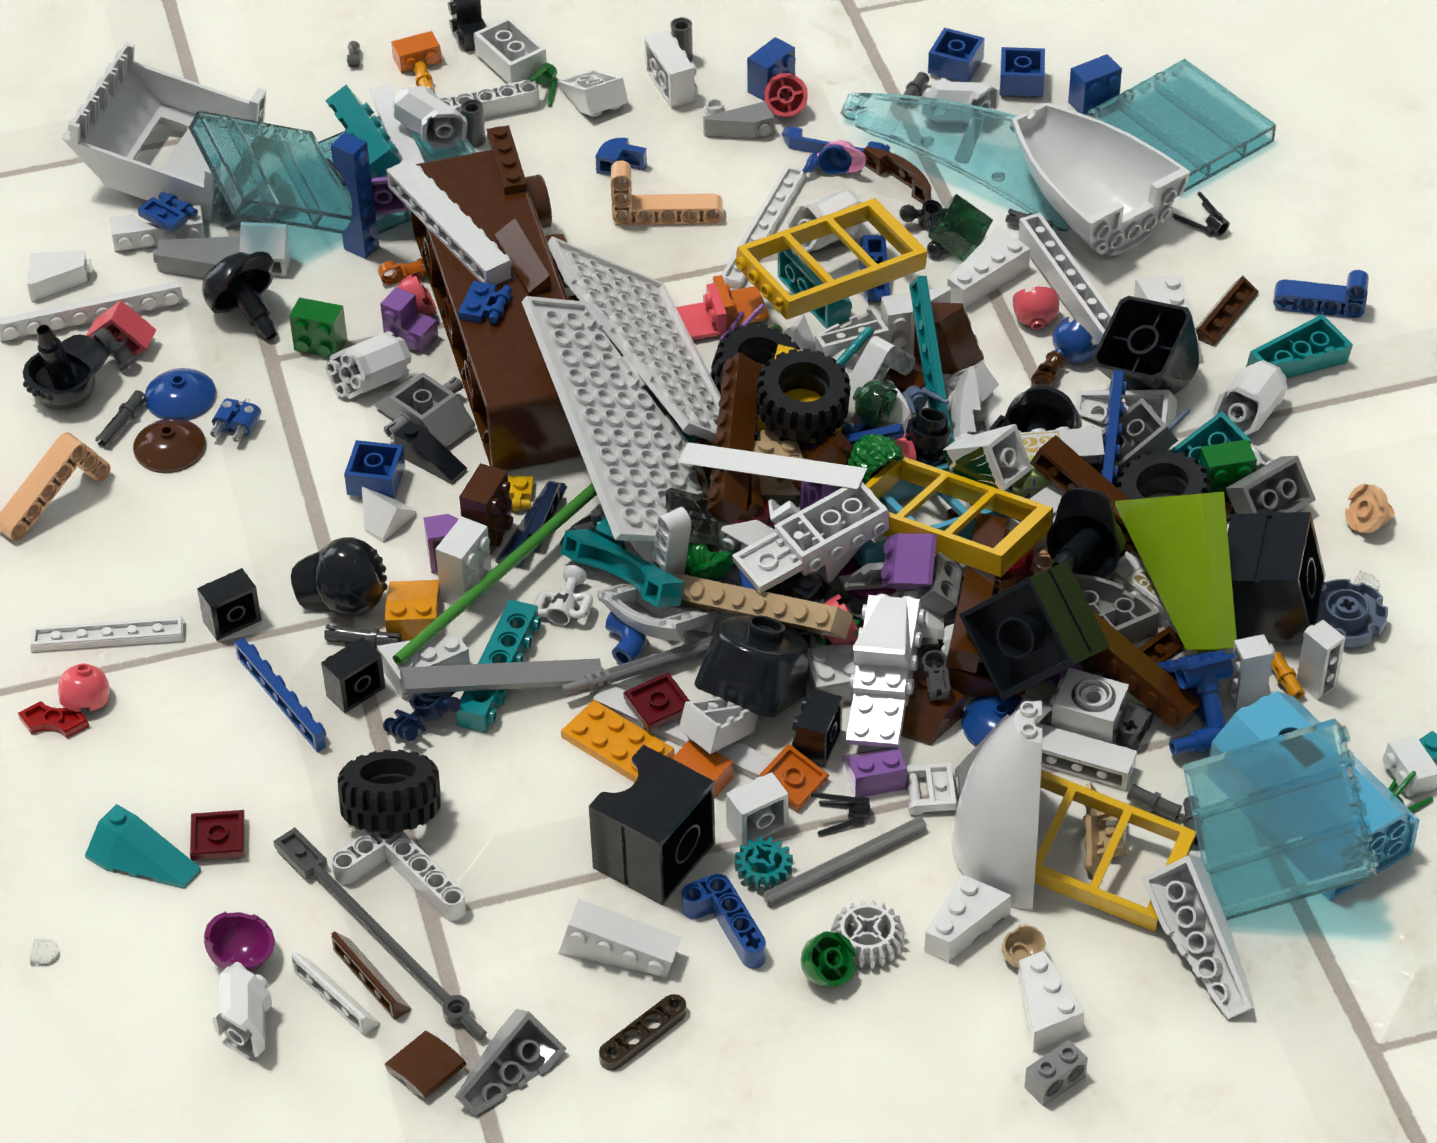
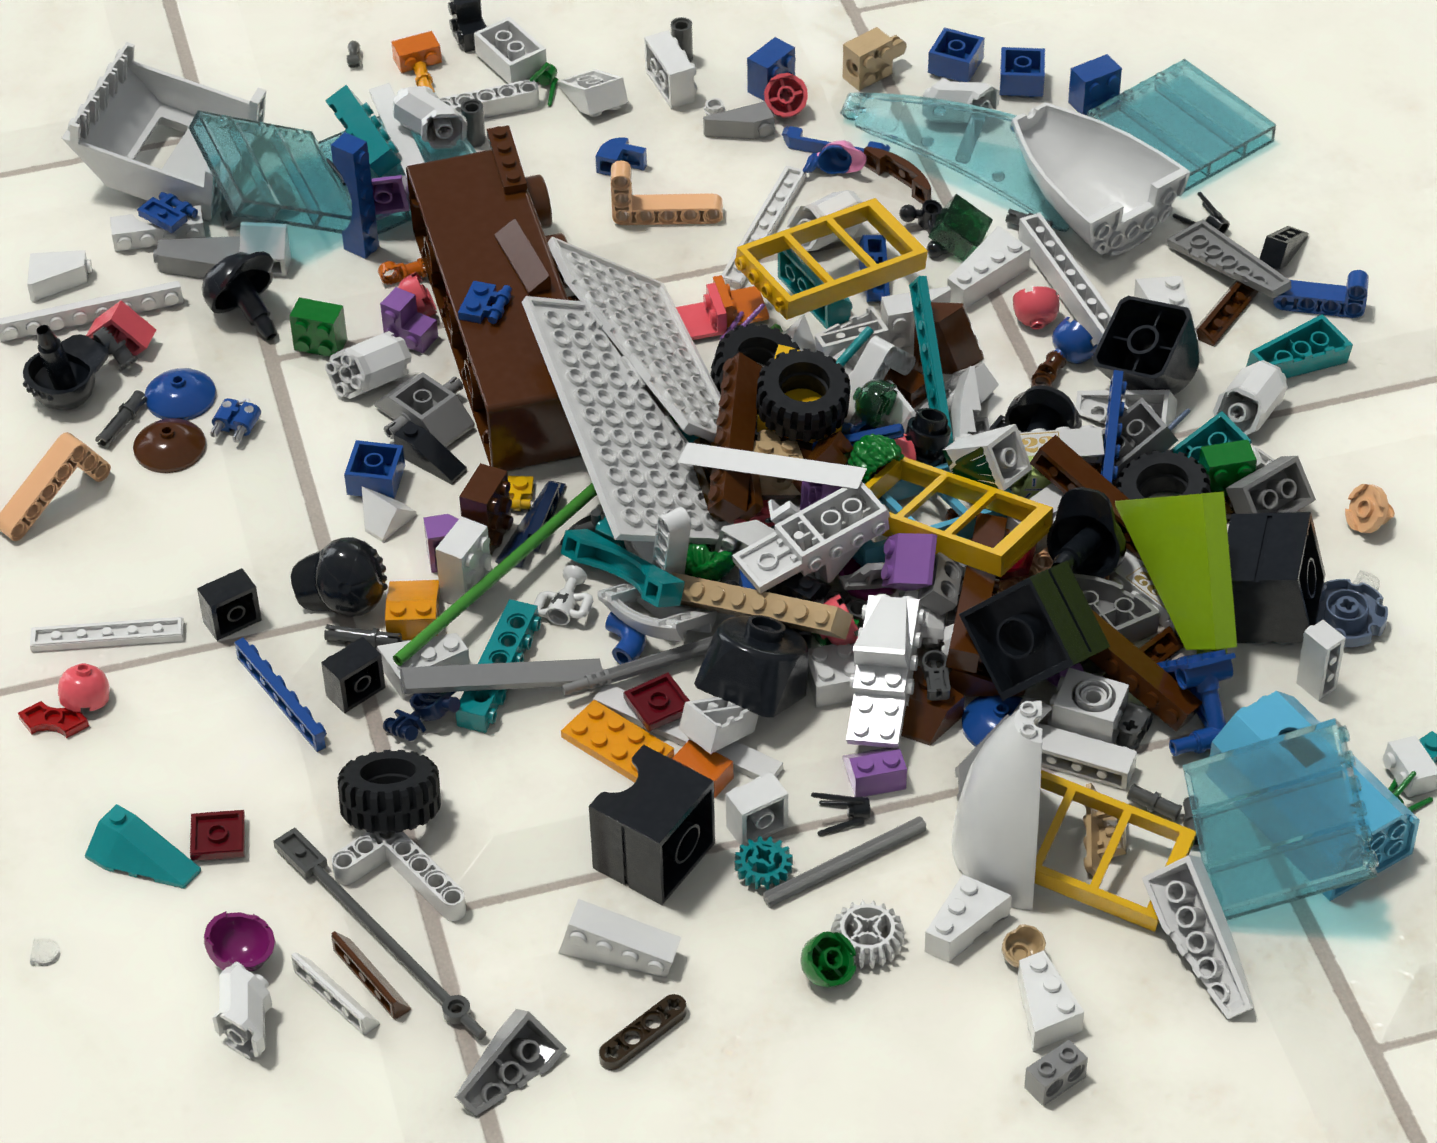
(425, 1064): reddish brown slope -> none
(449, 223): white brick -> none
(703, 522): clear smoke slope -> none
(718, 896): blue beam -> none
(796, 775): orange tile -> none
(818, 726): black brick -> none
(870, 57): none -> tan brick
(915, 87): dark grey pin -> none
(917, 398): sand blue plant -> none
(939, 788): white plate -> none
(1224, 255): none -> light grey wing
(1250, 670): white brick -> none
(1282, 246): none -> black slope
(1287, 677): light orange pin -> none

